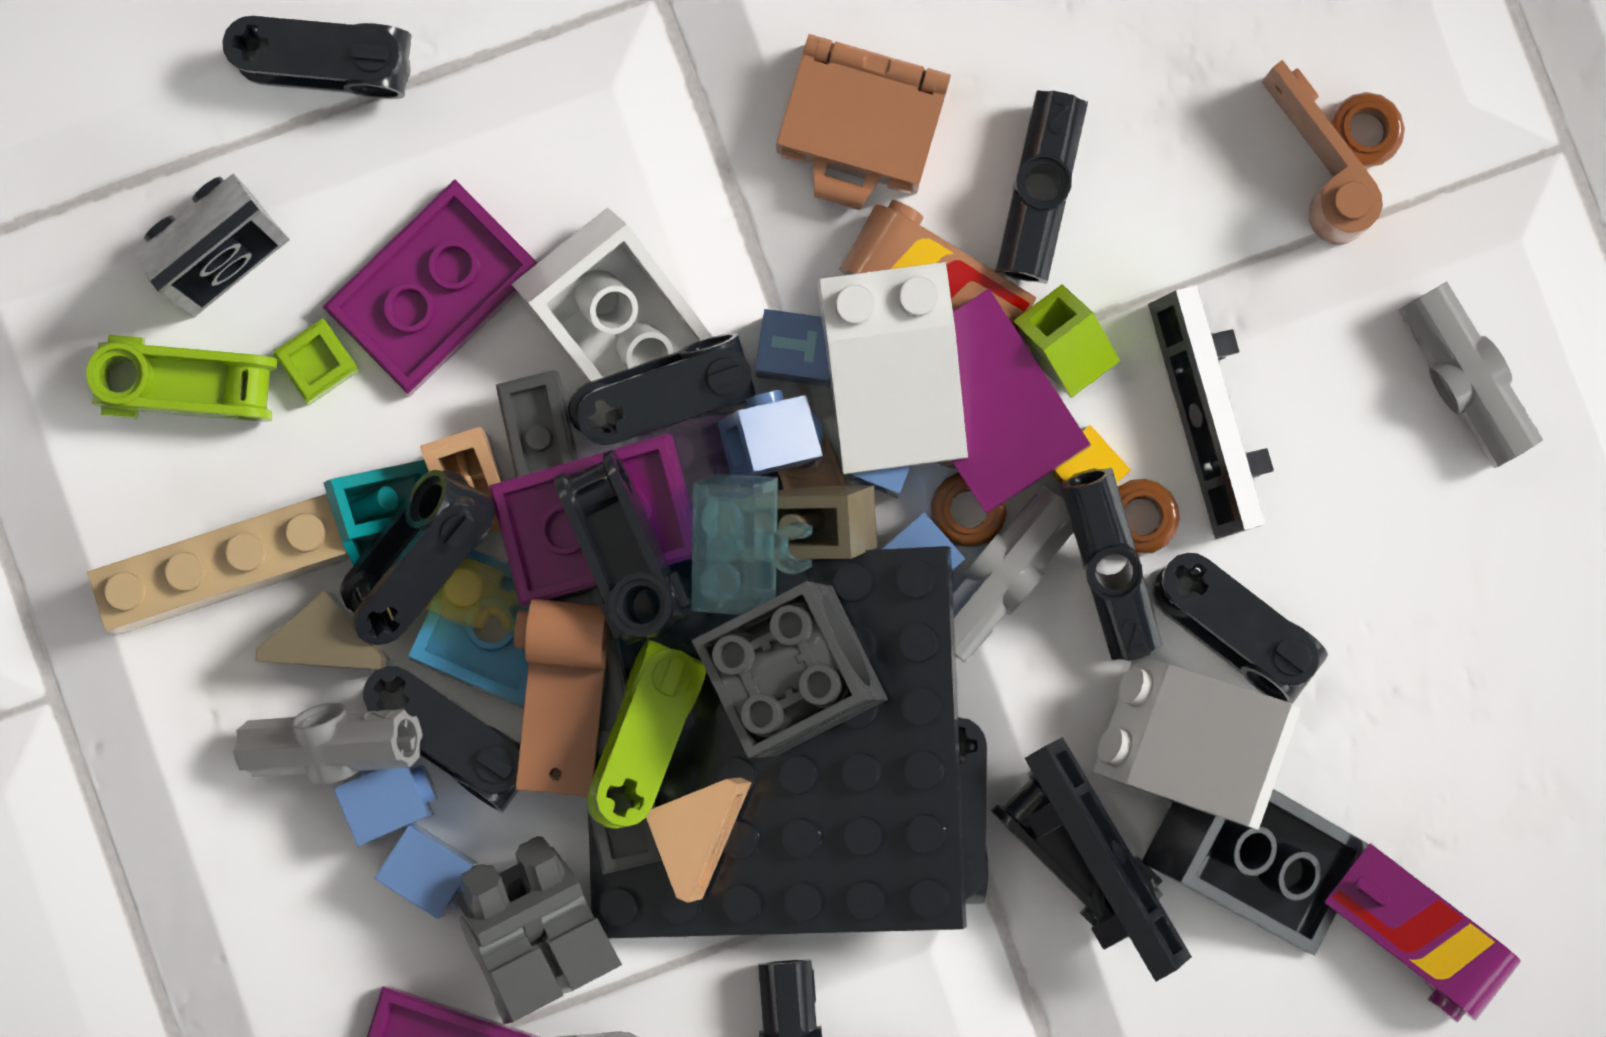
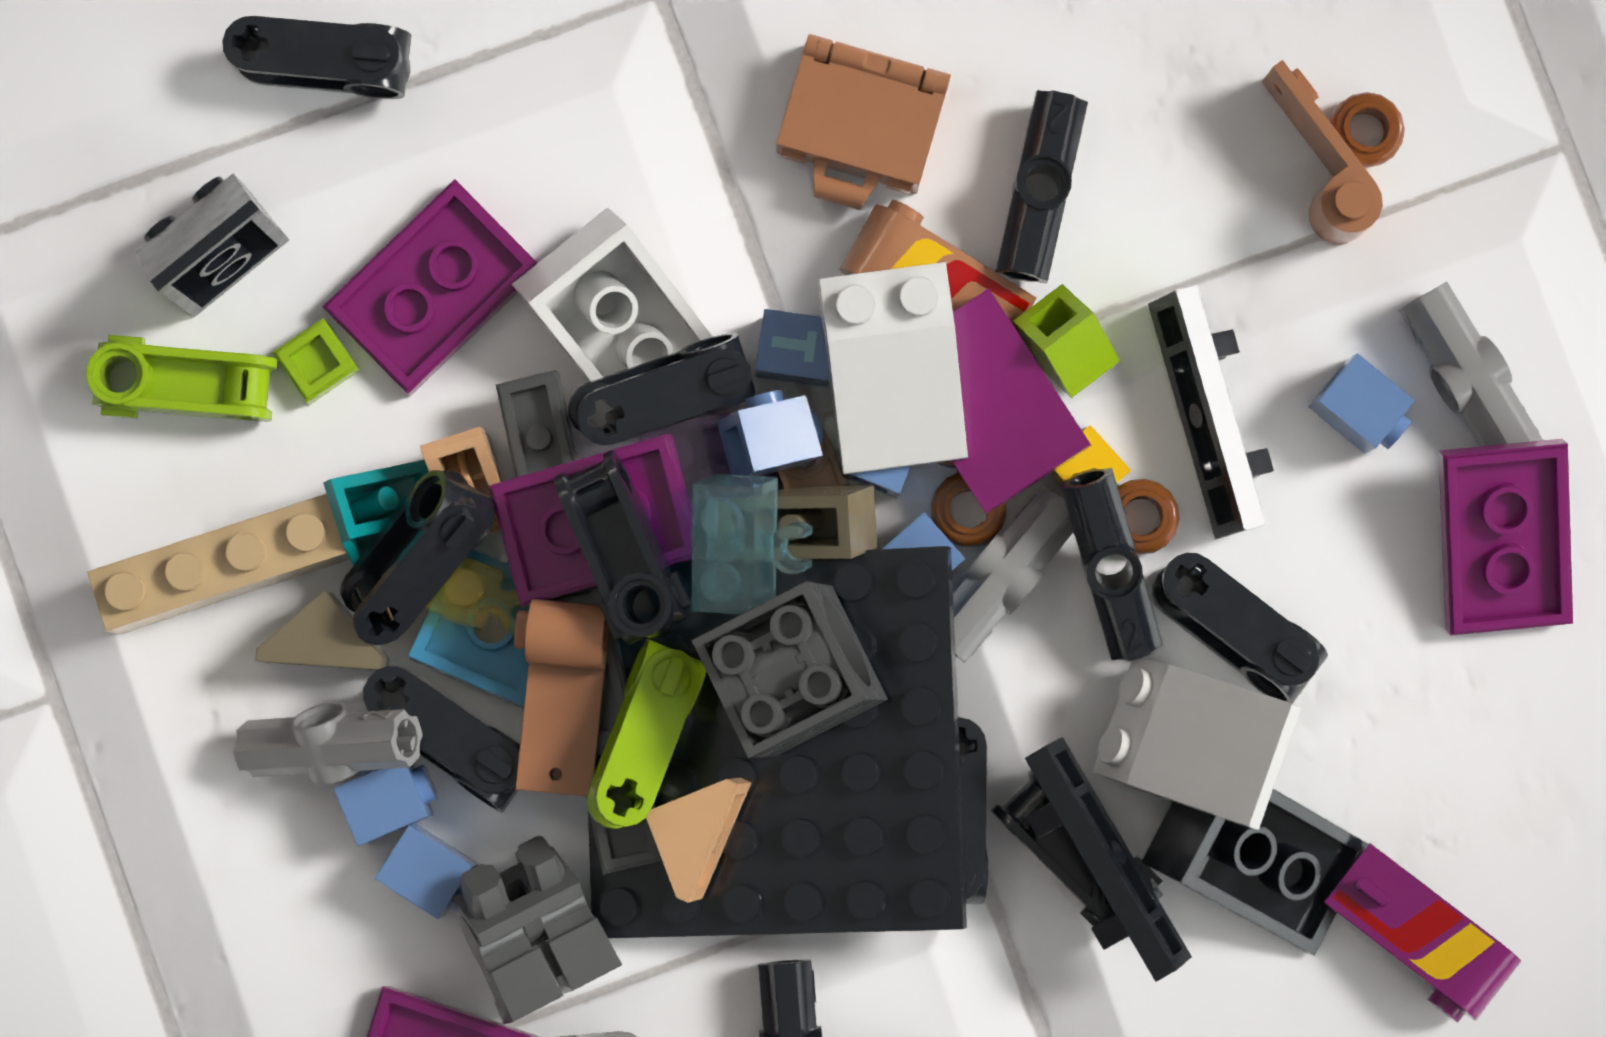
(1363, 405): none -> medium blue brick
(1506, 536): none -> magenta tile

